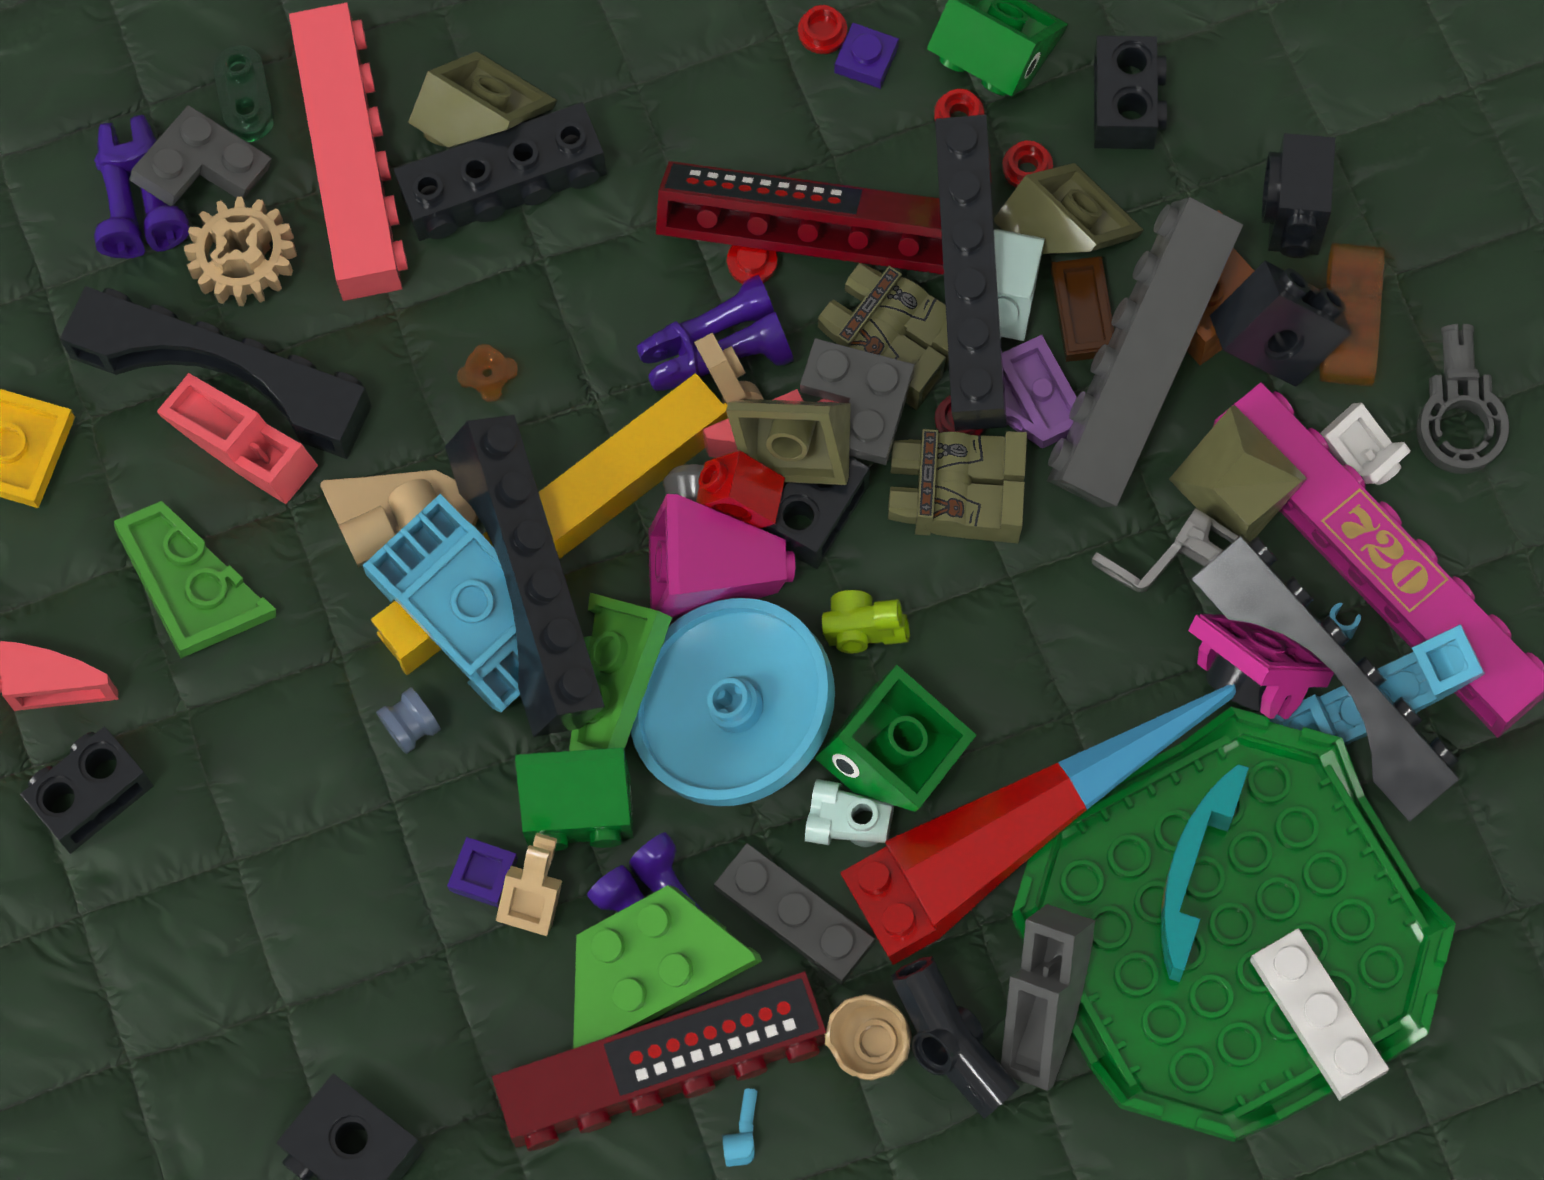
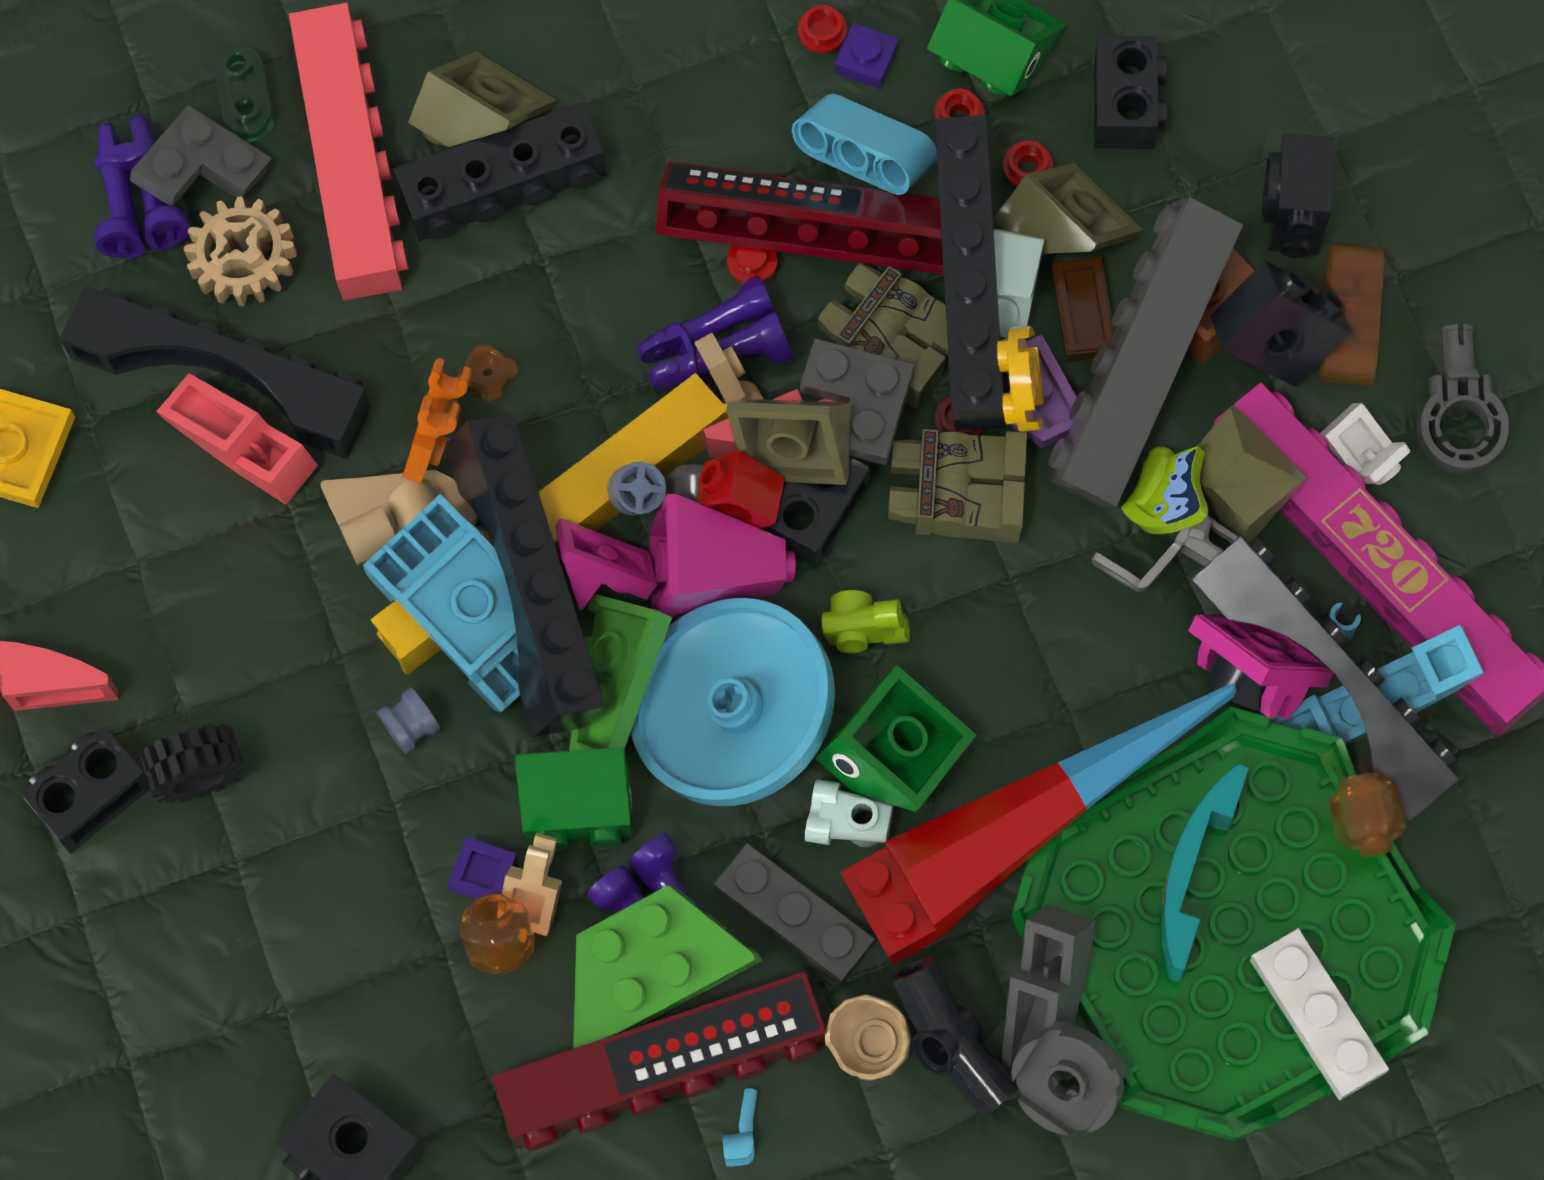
(188, 585): bright green wing -> none
(192, 763): none -> black tyre
(436, 418): none -> orange plate
(497, 933): none -> clear orange head
(599, 559): none -> dark pink slope
(646, 488): none -> sand blue wheel
(865, 144): none -> medium azure beam
(1024, 379): none -> yellow plate
(1084, 1056): none -> dark grey plate
(1168, 492): none -> lime arm
(1367, 814): none -> clear orange head

